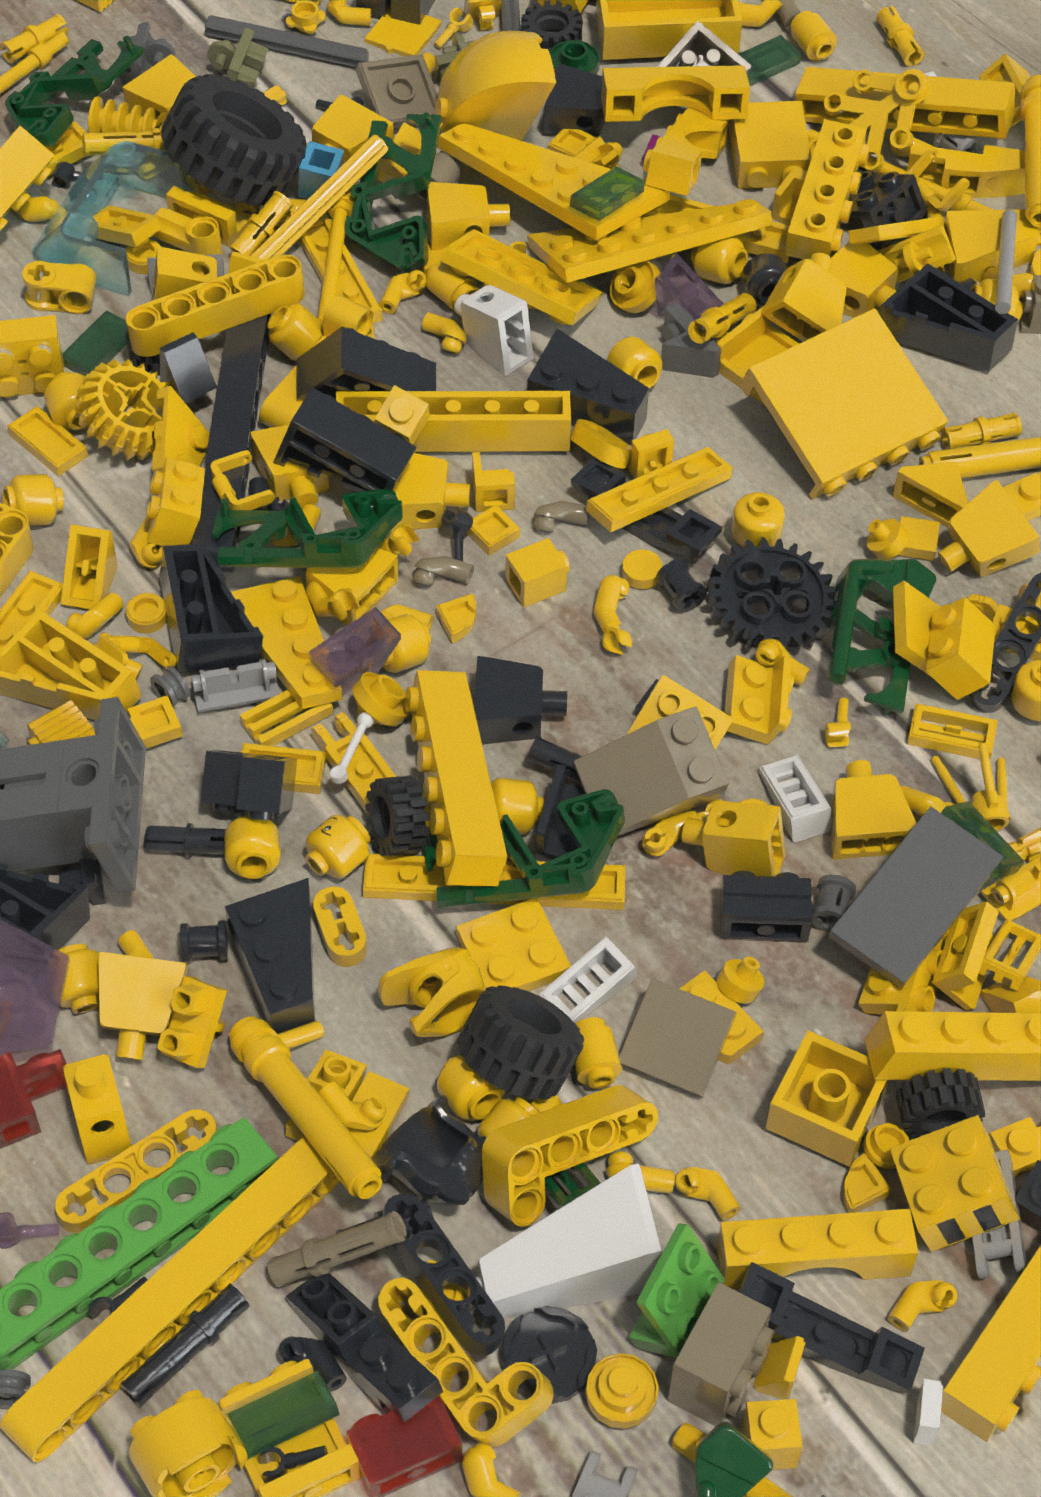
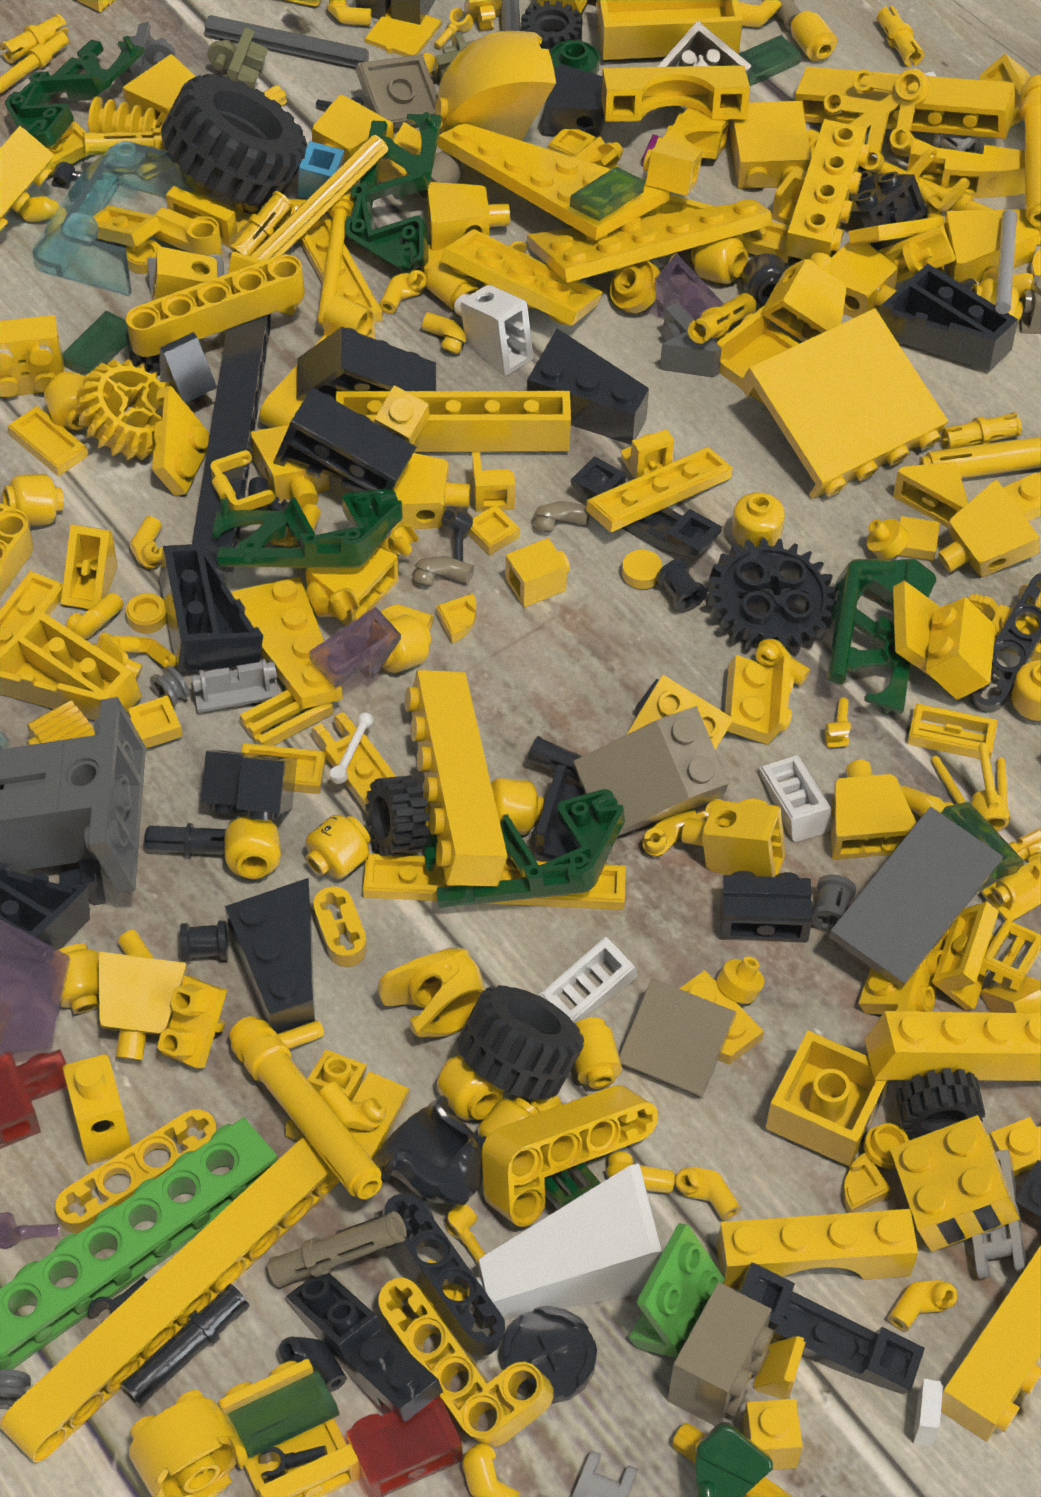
(61, 288): yellow piece -> none
(175, 502): yellow brick -> none
(294, 330): yellow head -> none
(305, 16): yellow plate -> none
(380, 698): yellow plate -> none
(458, 1223): none -> yellow hand
(512, 700): black torso -> none
(515, 947): yellow plate -> none
(601, 443): yellow beam -> none
(610, 591): yellow arm -> none
(622, 1390): yellow plate -> none
(637, 360): yellow head -> none

